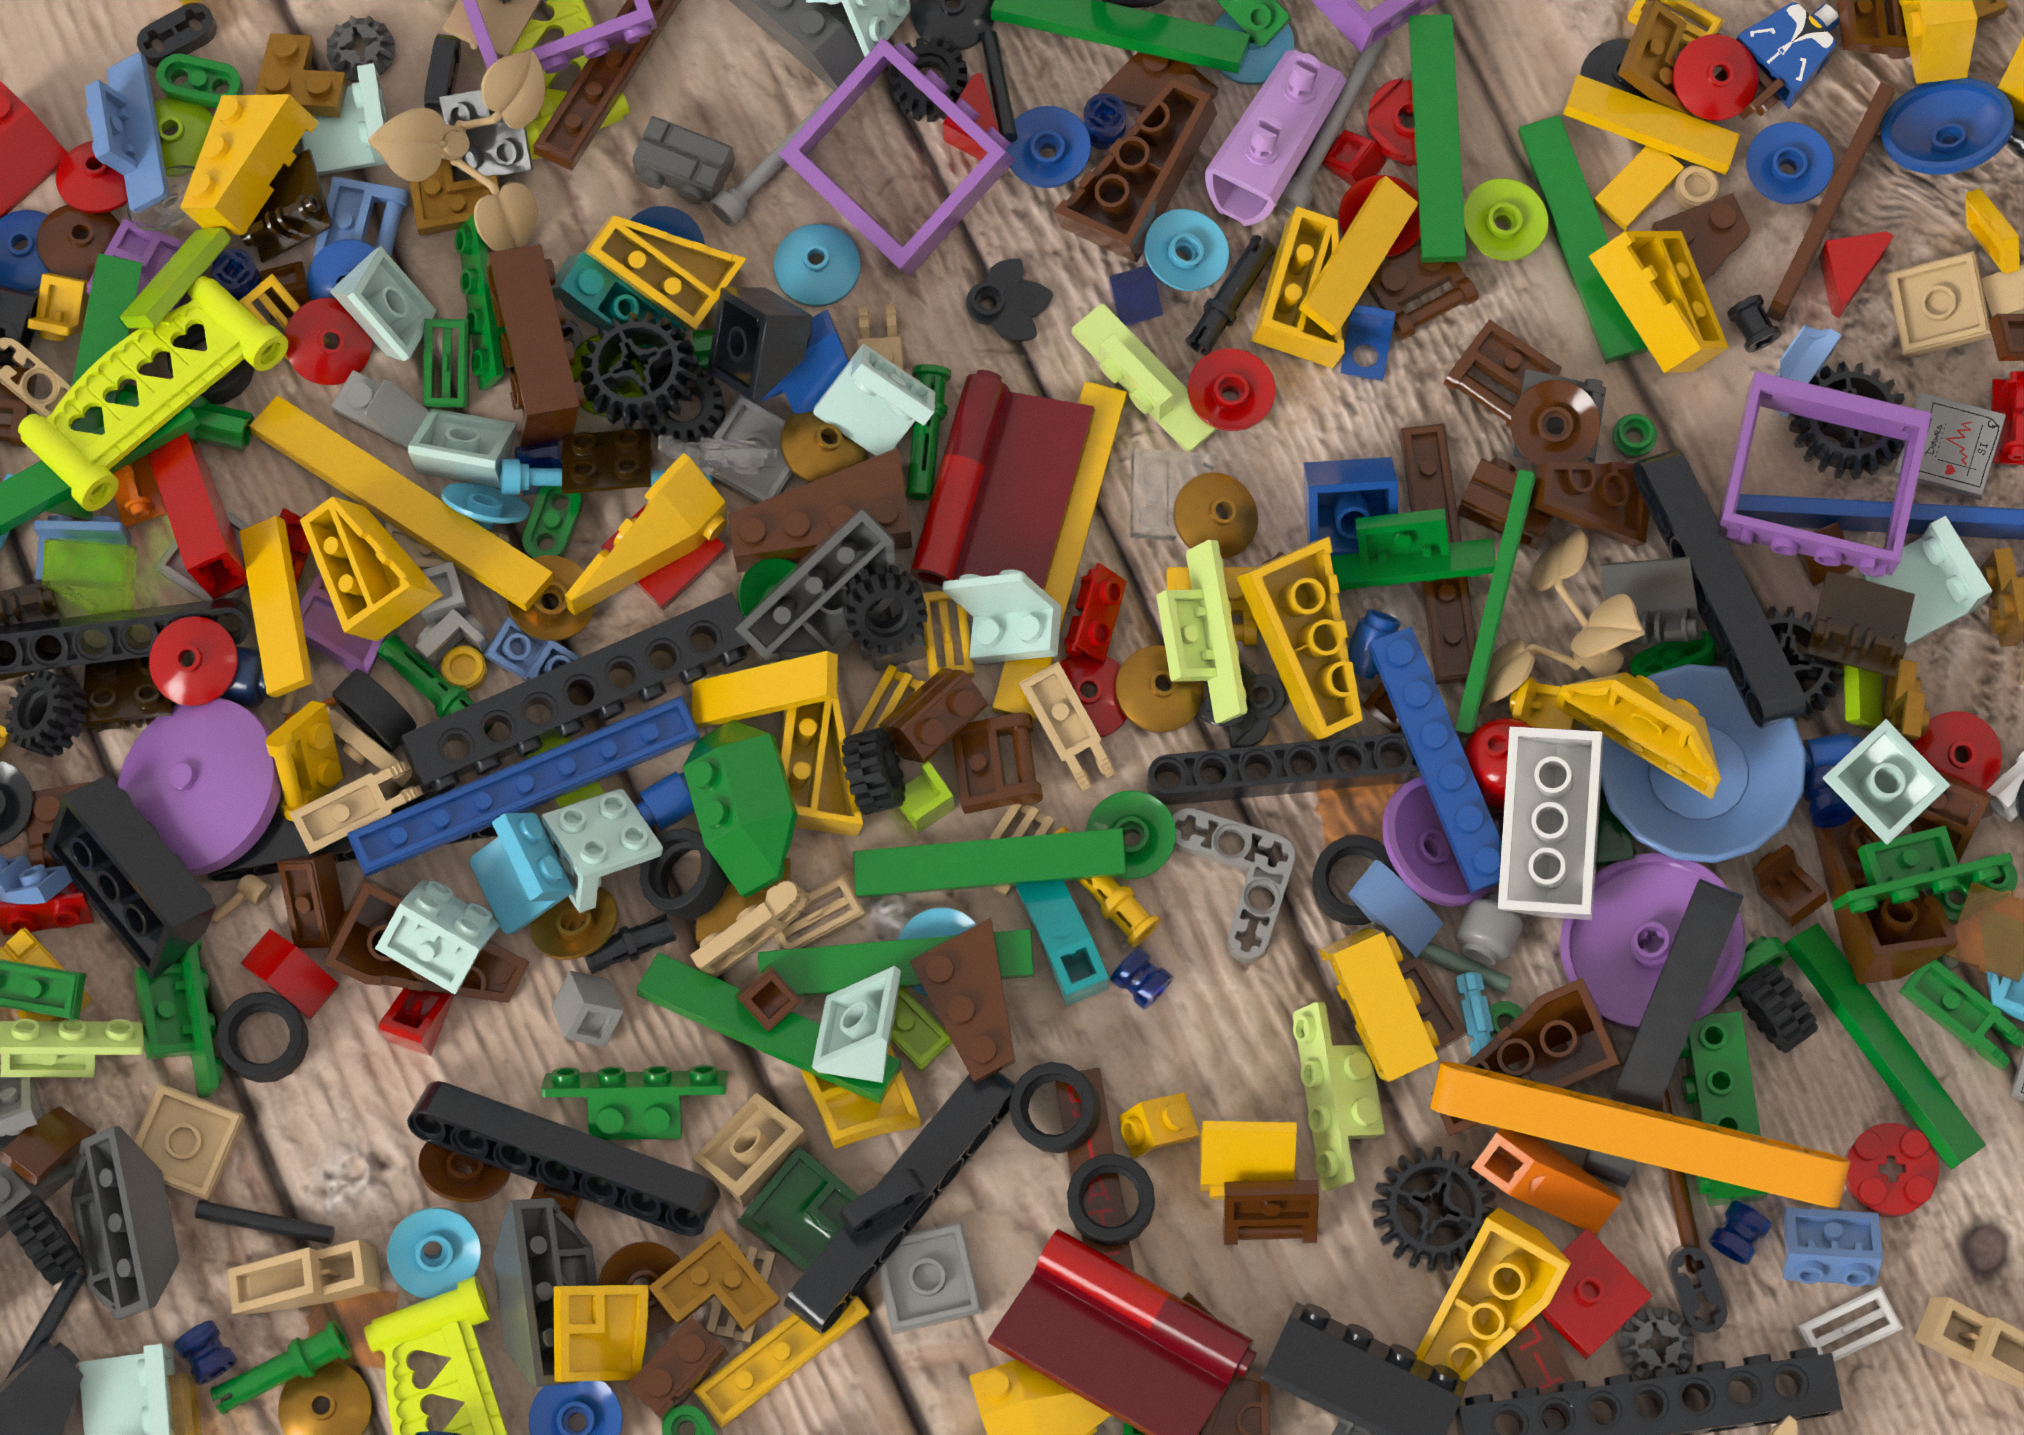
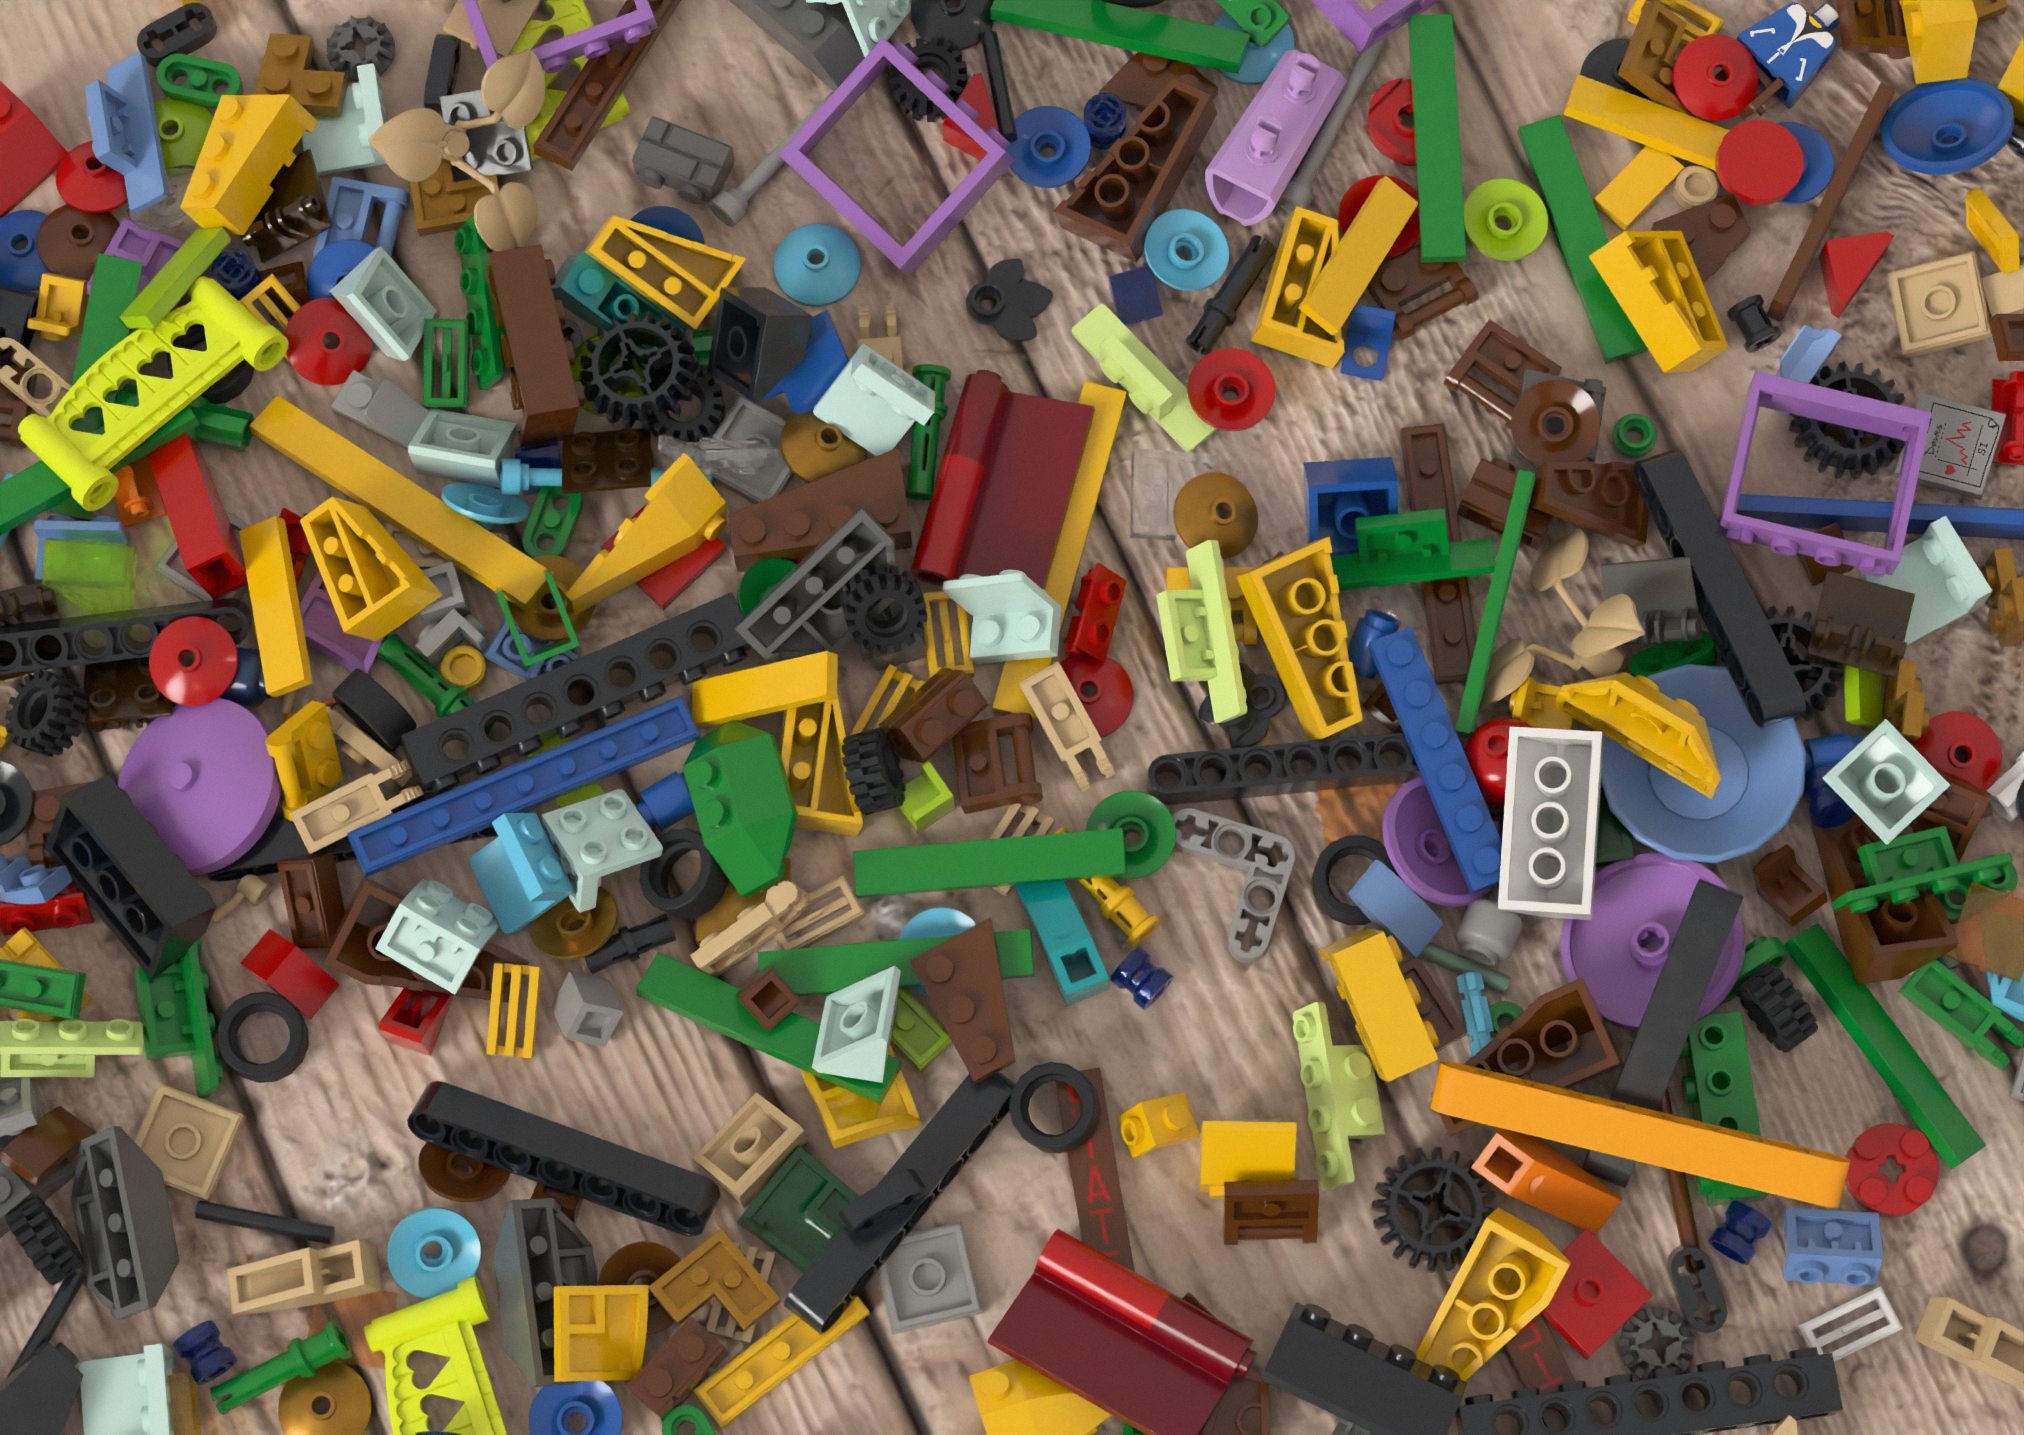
(510, 1048): none -> yellow tile
(547, 651): none -> green piece
(635, 1103): green bracket -> none
(1111, 1164): black tyre -> none
(1145, 703): pearl gold dish -> none
(1354, 157): red slope -> none
(1759, 162): none -> red tile

